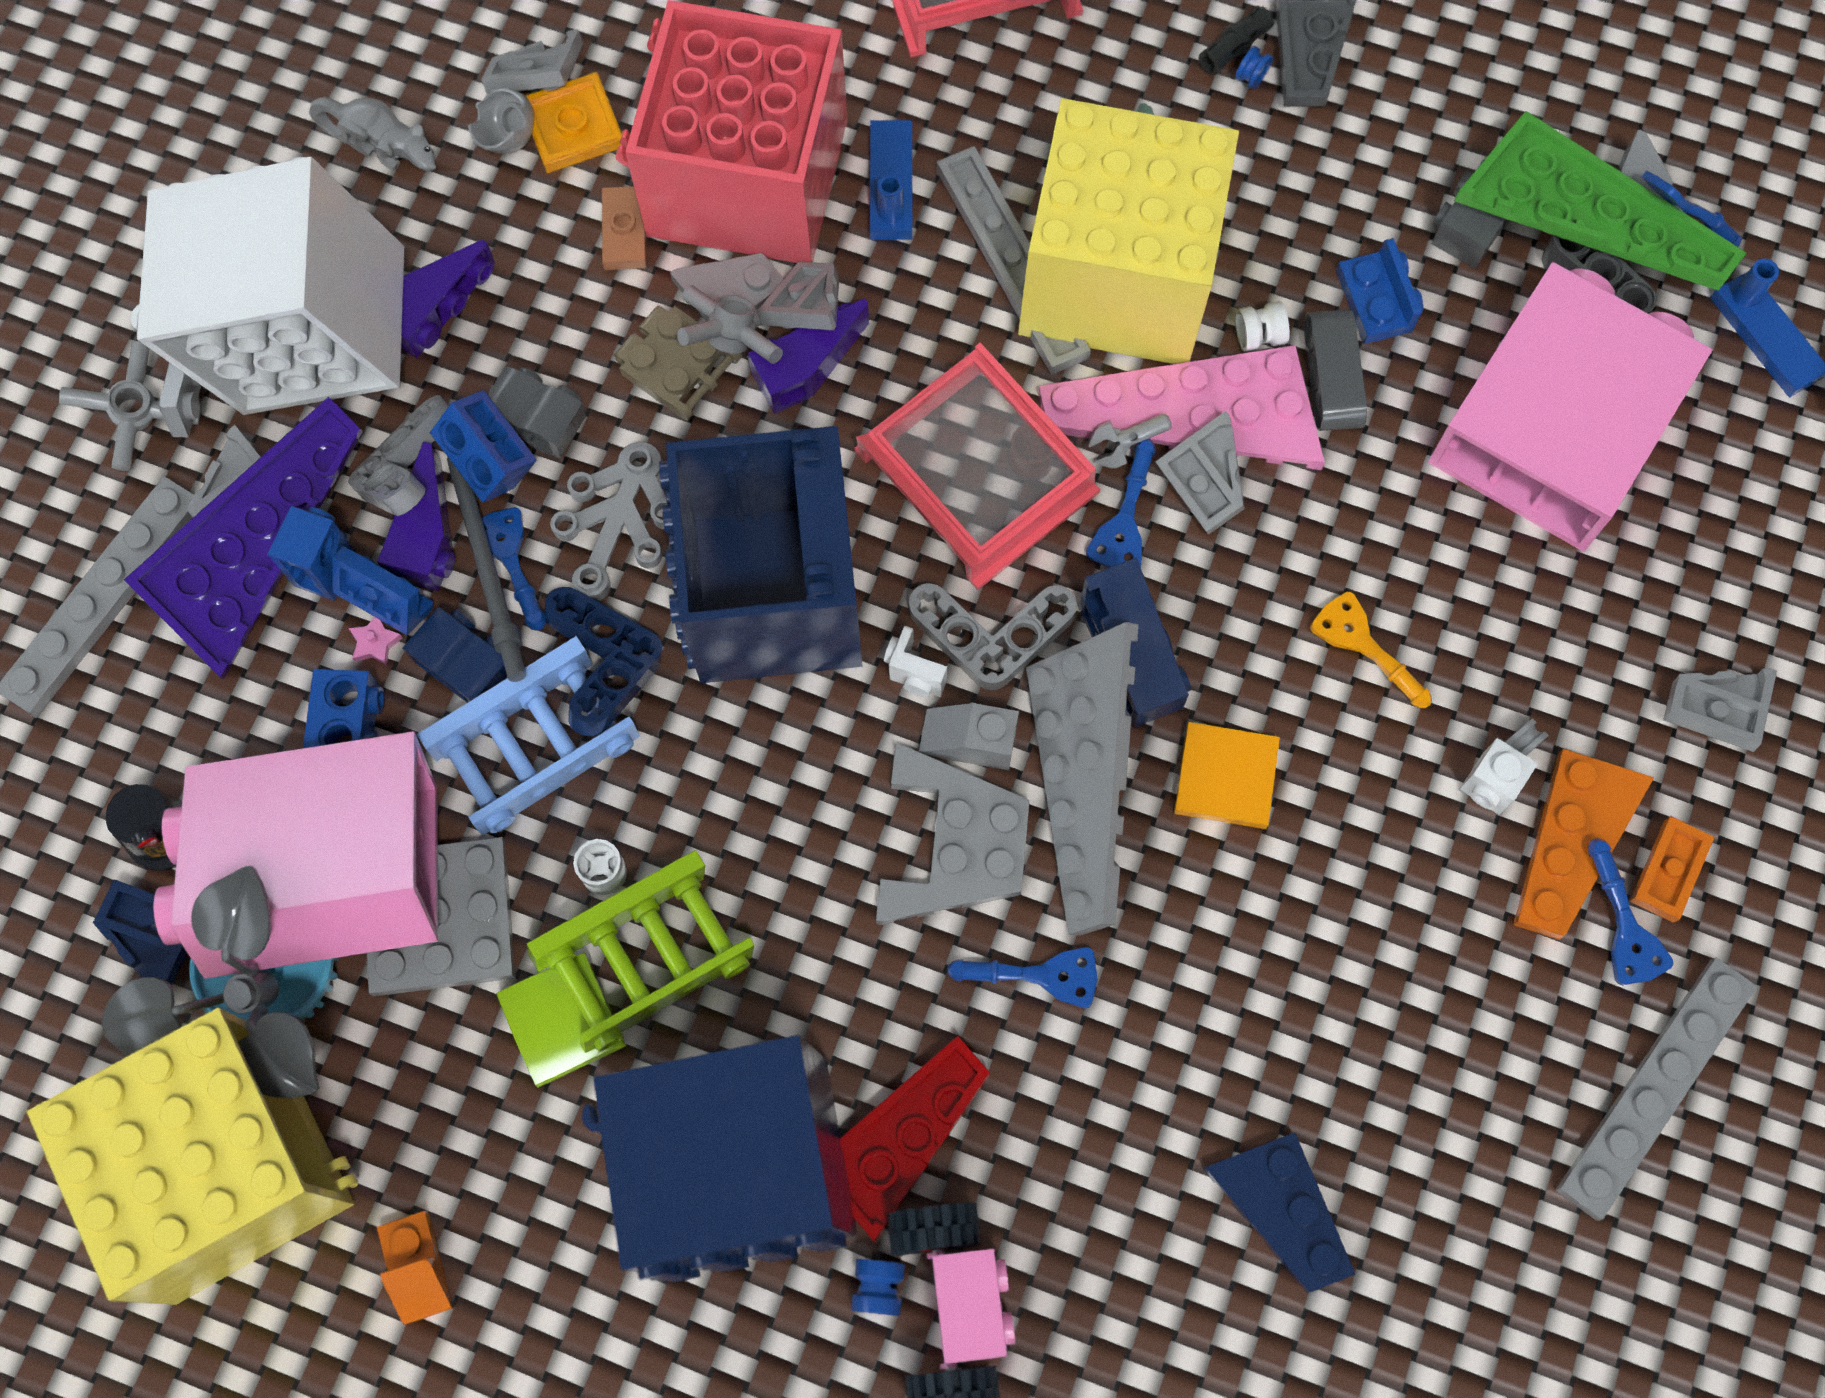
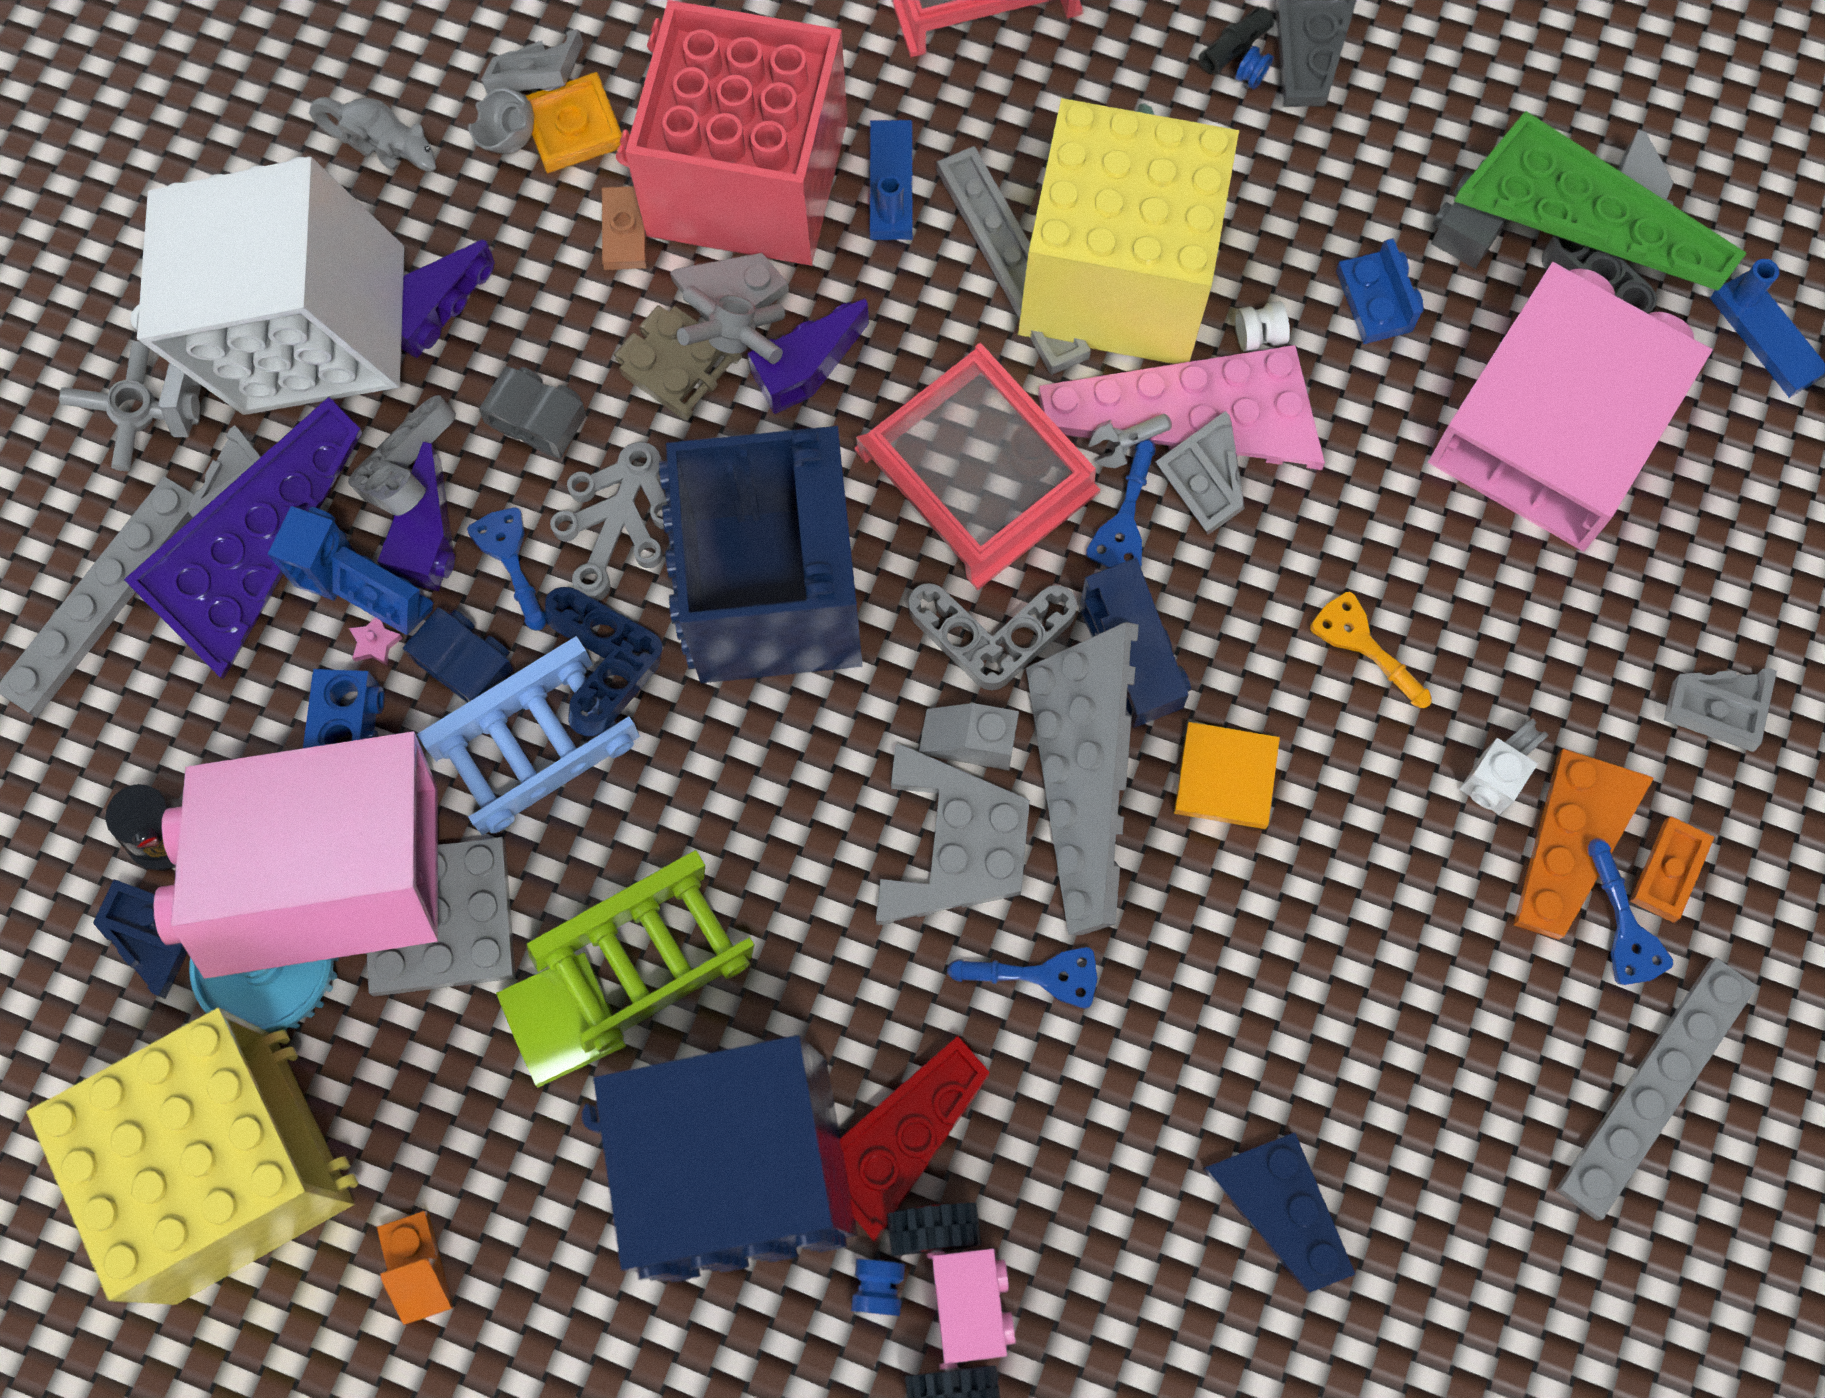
(235, 919): dark grey plant -> none
(483, 446): blue brick -> none
(505, 633): dark grey bar -> none
(593, 860): white wheel -> none
(804, 298): light grey wing -> none
(917, 674): white bracket -> none
(1335, 370): dark grey beam -> none
(1711, 220): blue piece -> none

